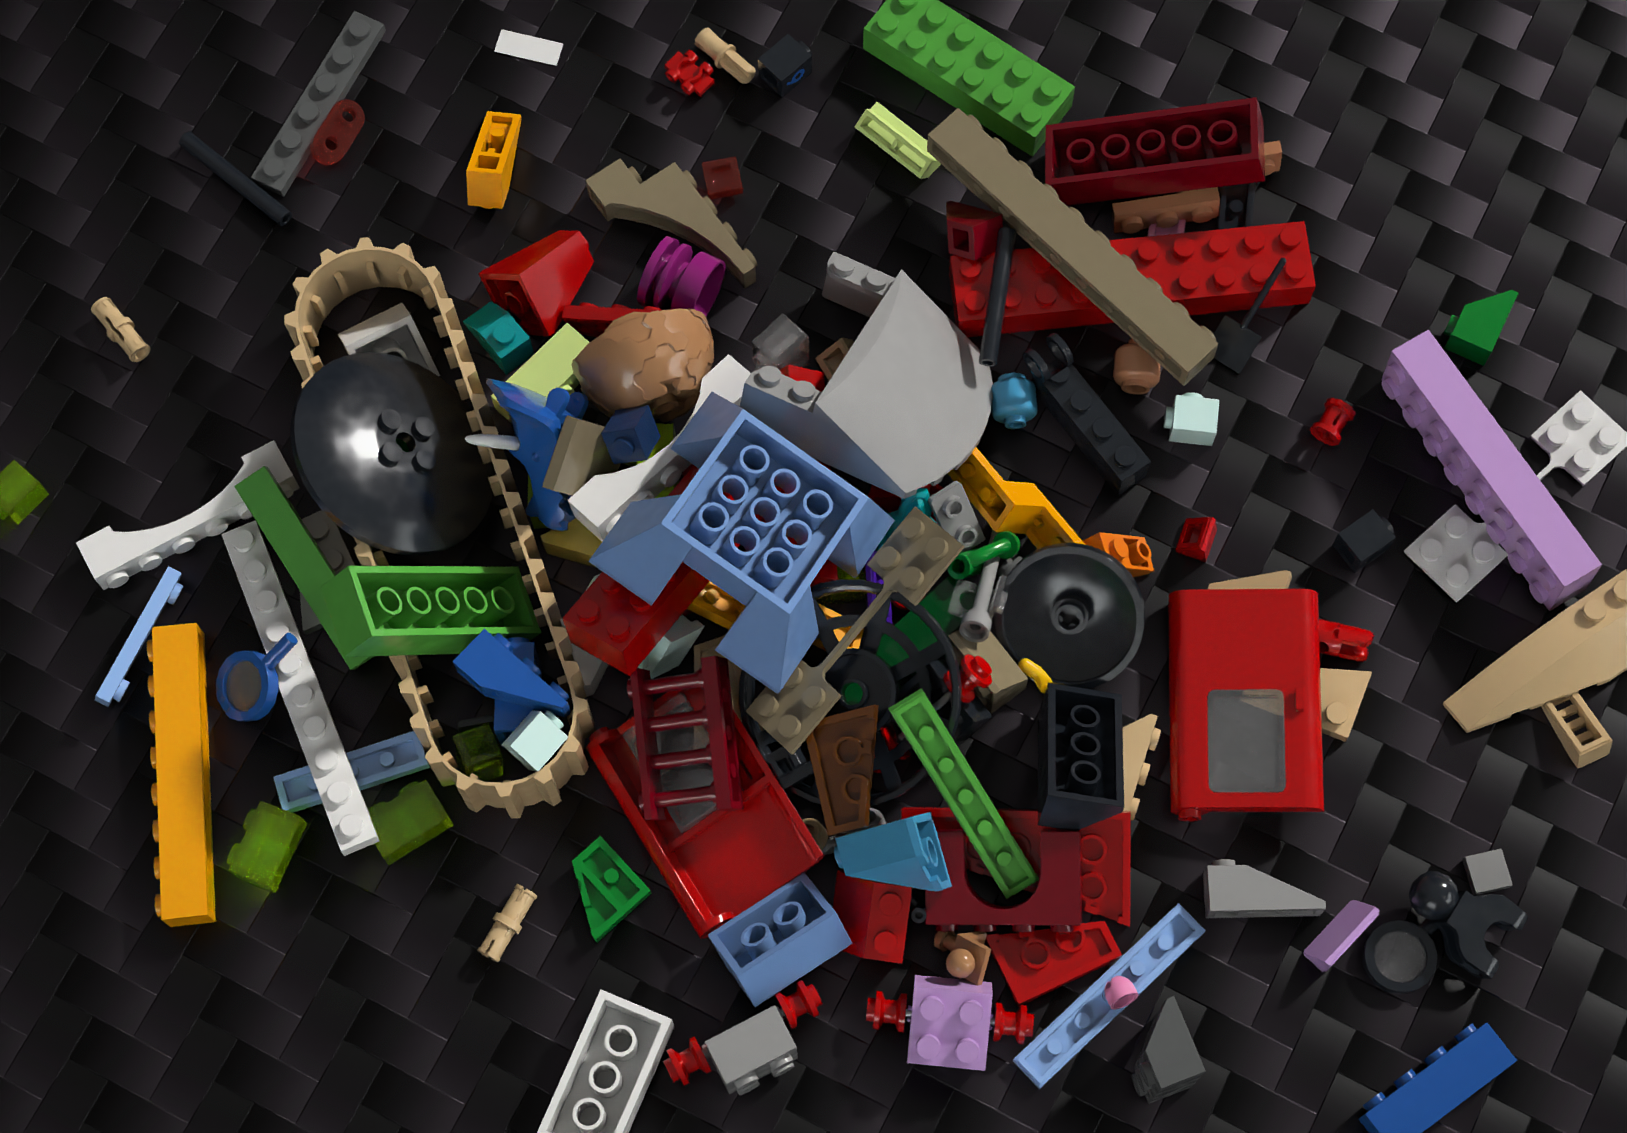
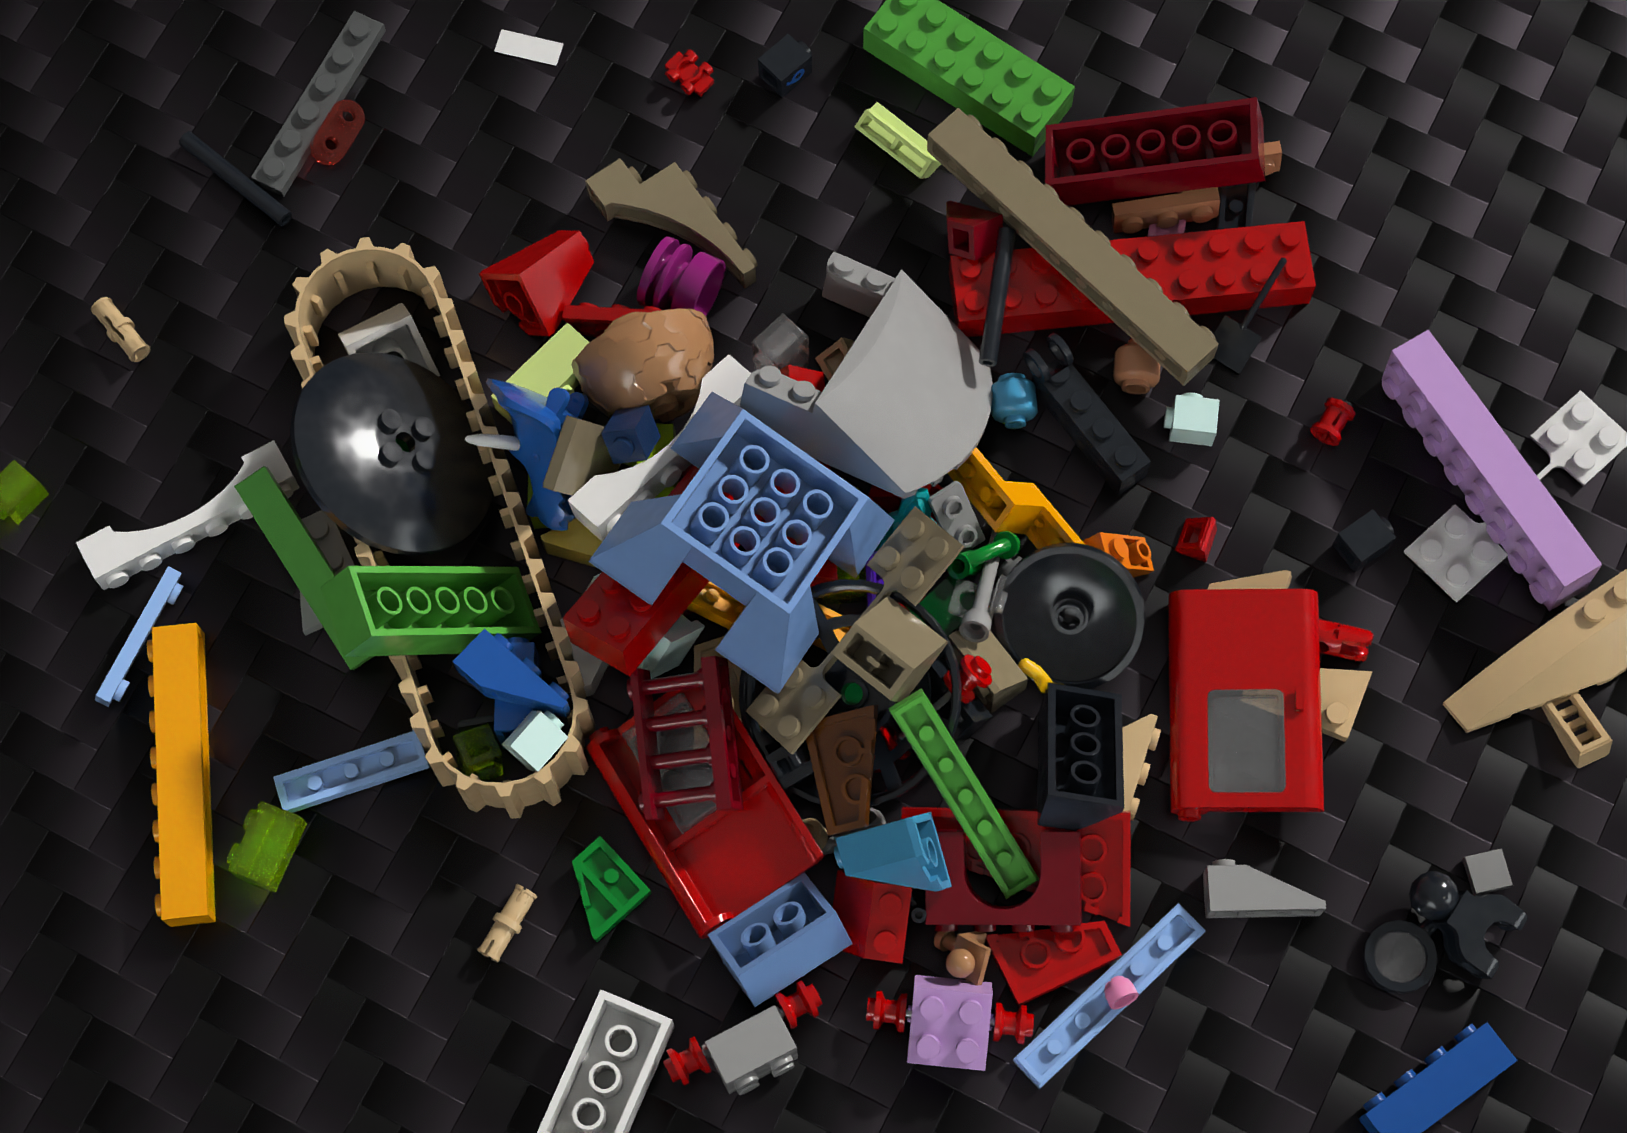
(249, 681): blue piece -> none
(301, 691): white plate -> none
(408, 821): clear neon green brick -> none
(493, 160): light orange slope -> none
(500, 336): teal slope -> none
(722, 178): clear red plate -> none
(725, 56): tan axle -> none
(890, 649): none -> dark tan slope
(1167, 1057): dark grey slope -> none
(1340, 934): lavender slope -> none
(1479, 326): green slope -> none

